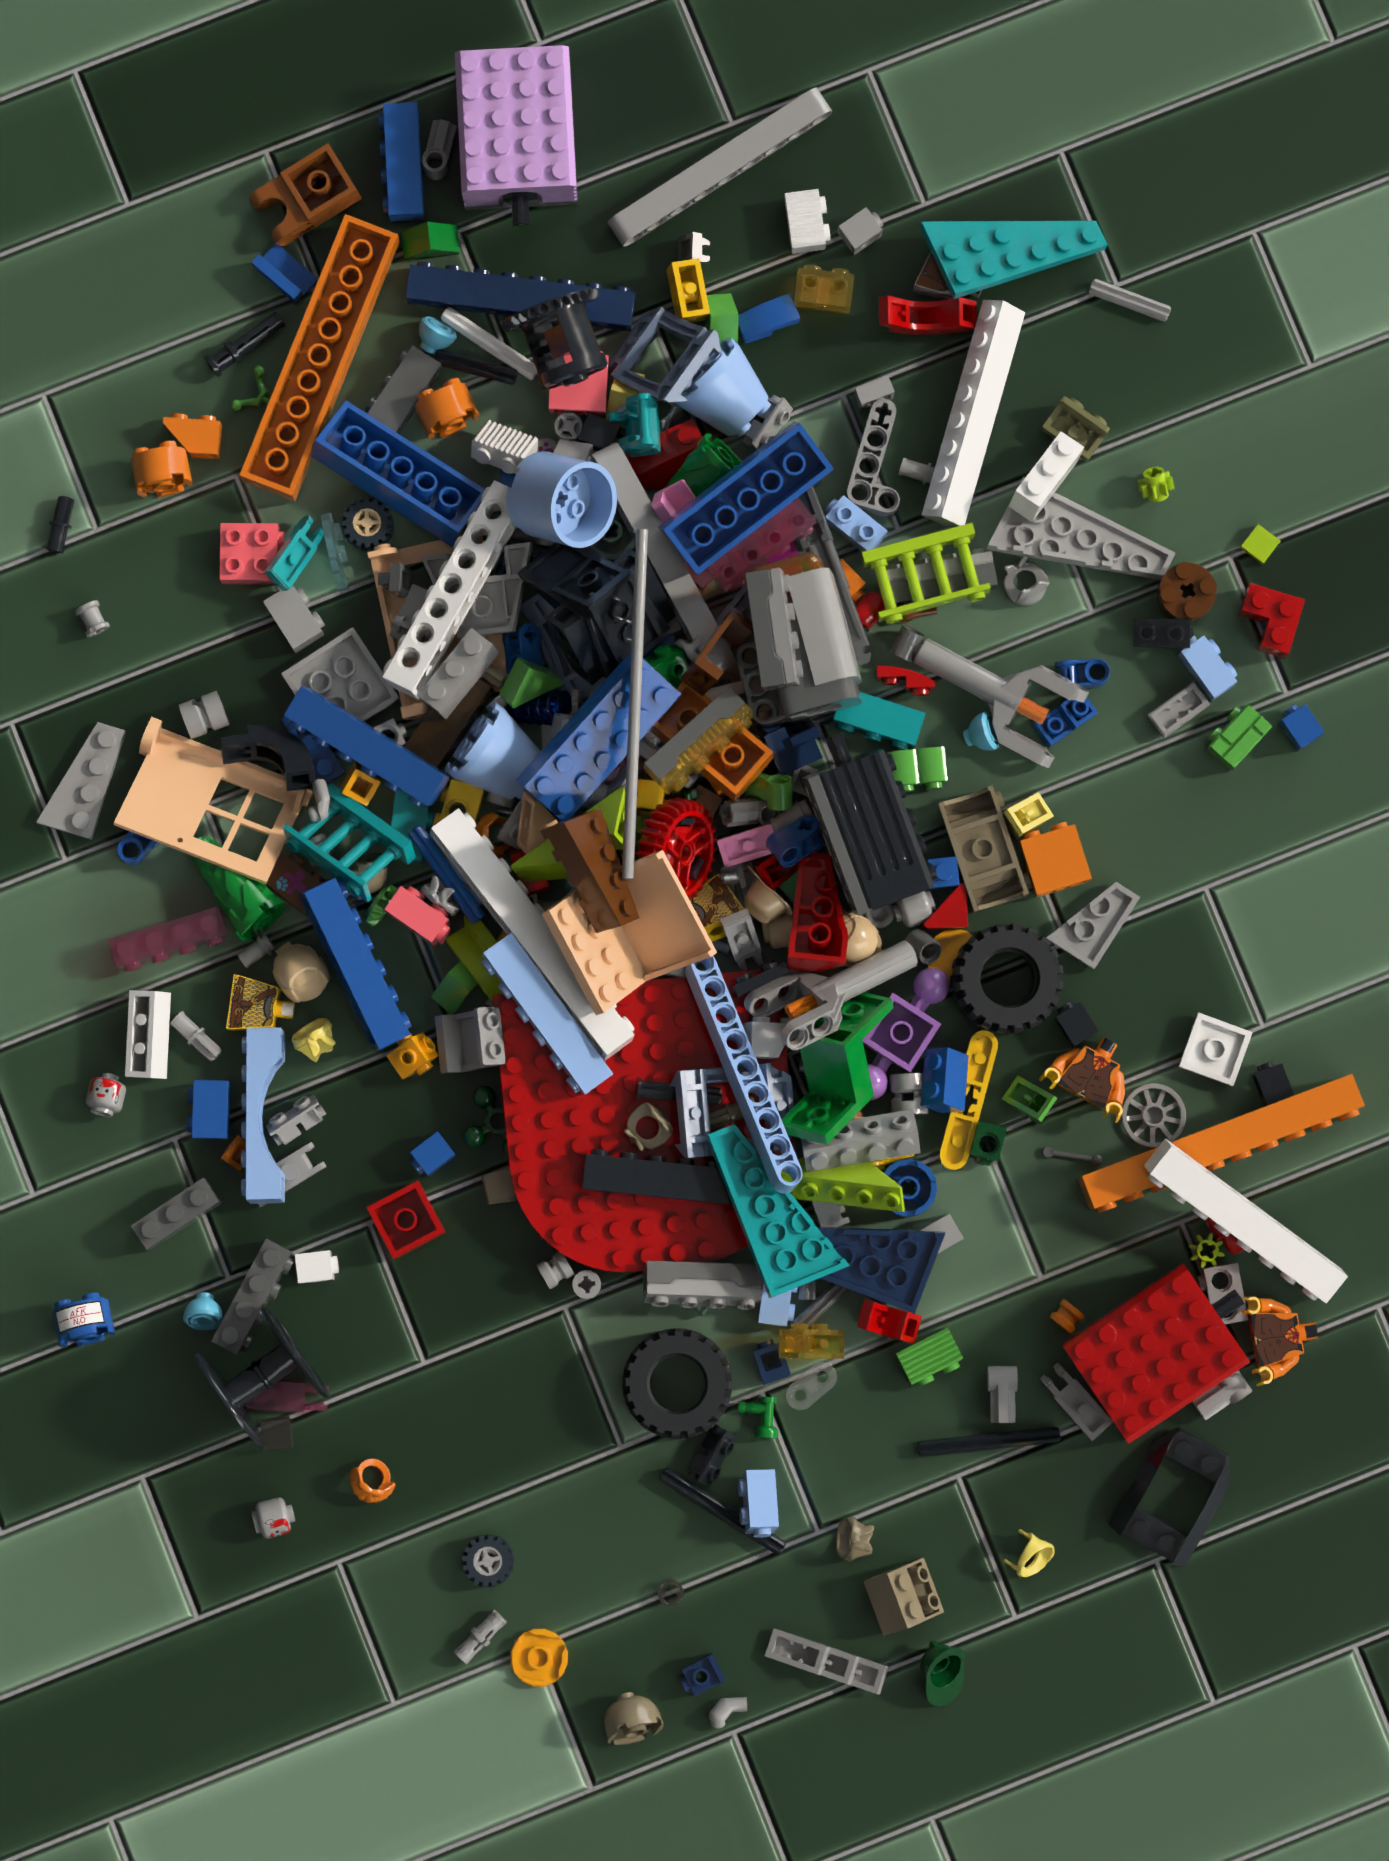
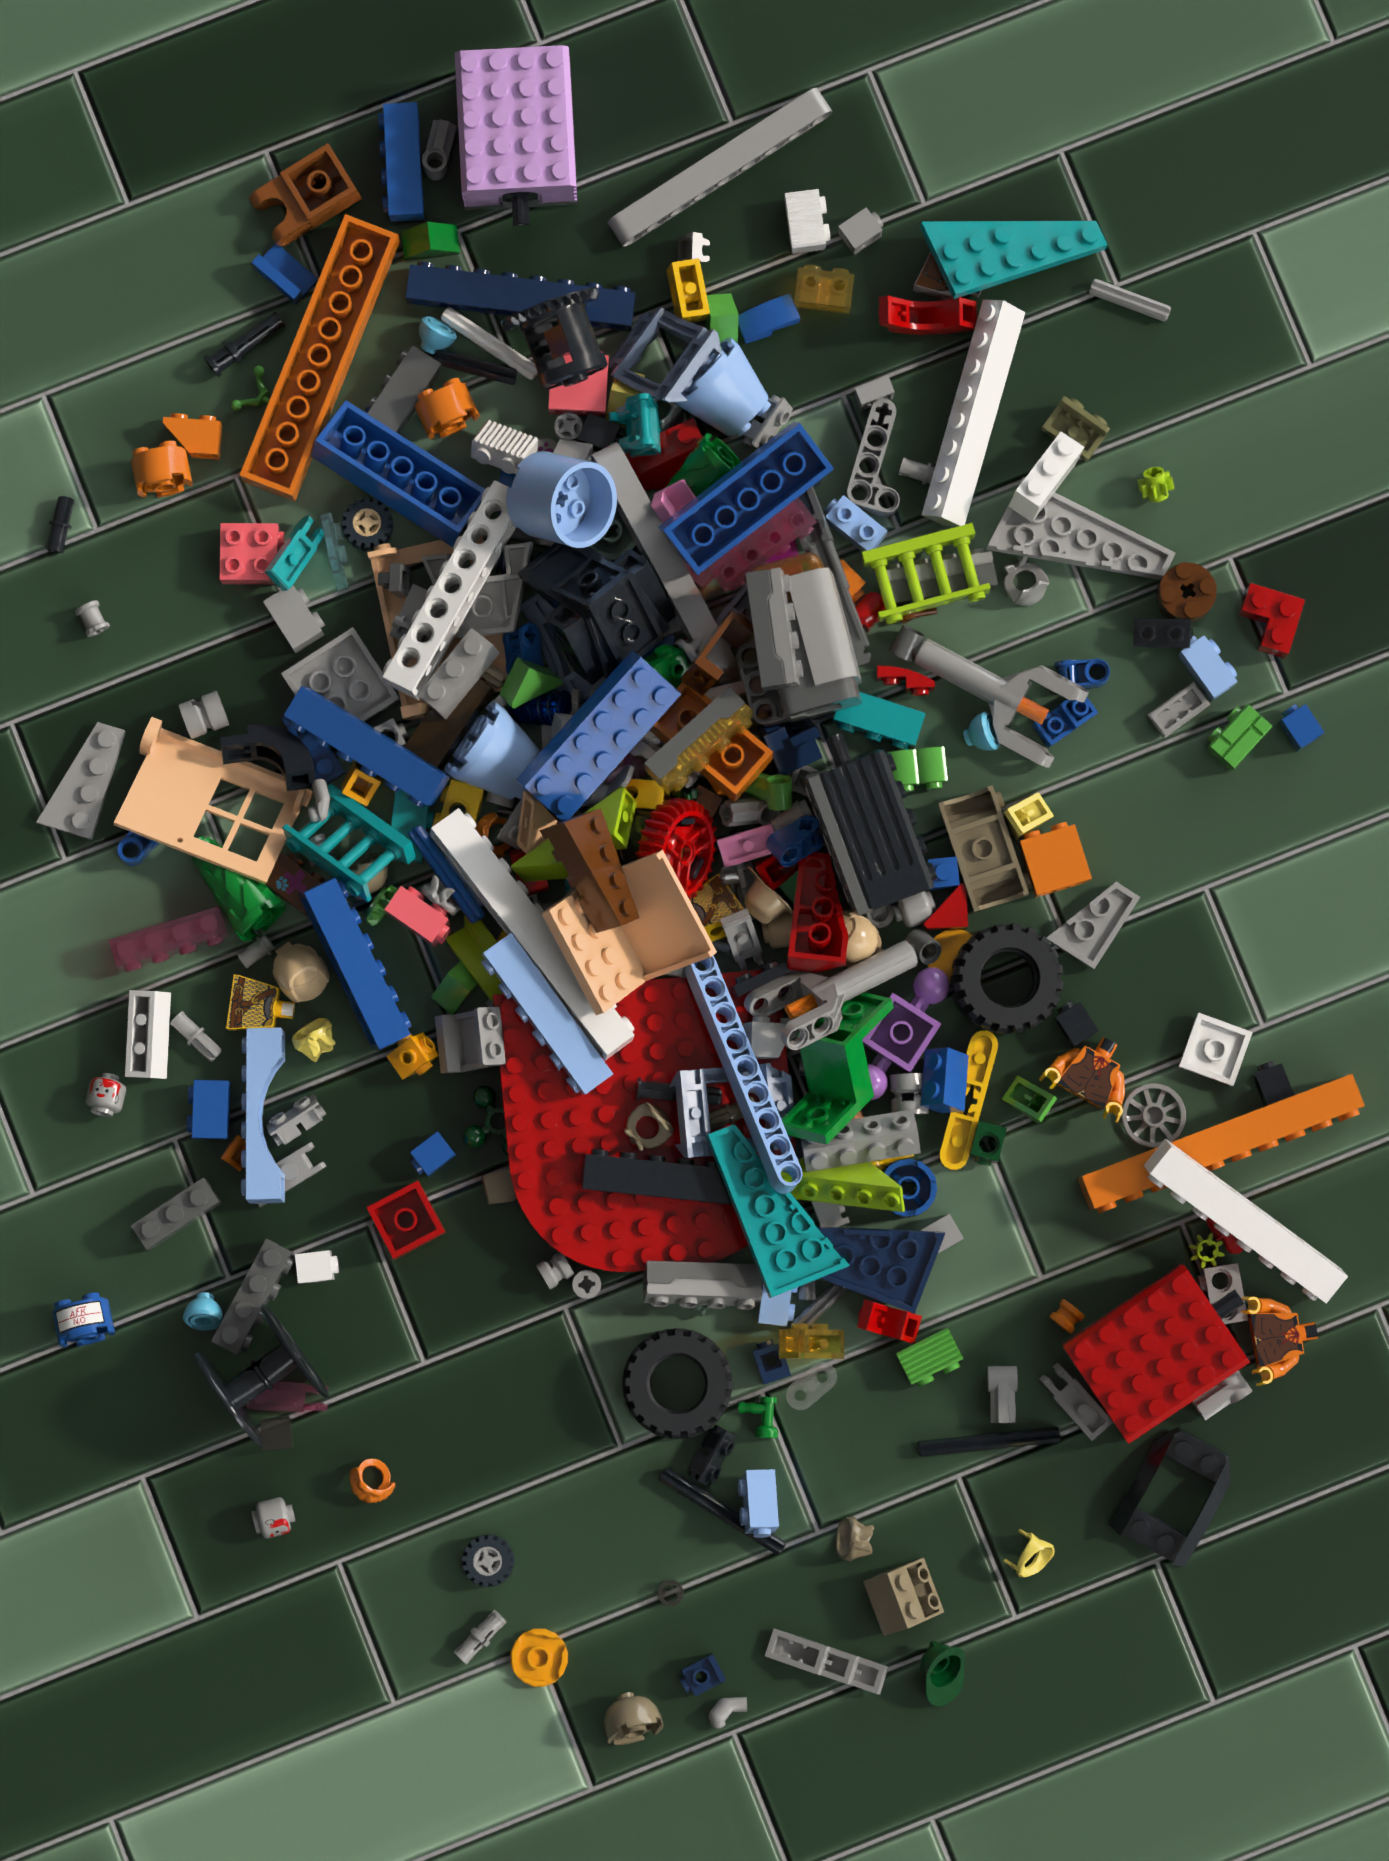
(634, 704): light grey piece -> none
(1048, 1152): dark grey hinge -> none
(1260, 544): lime tile -> none

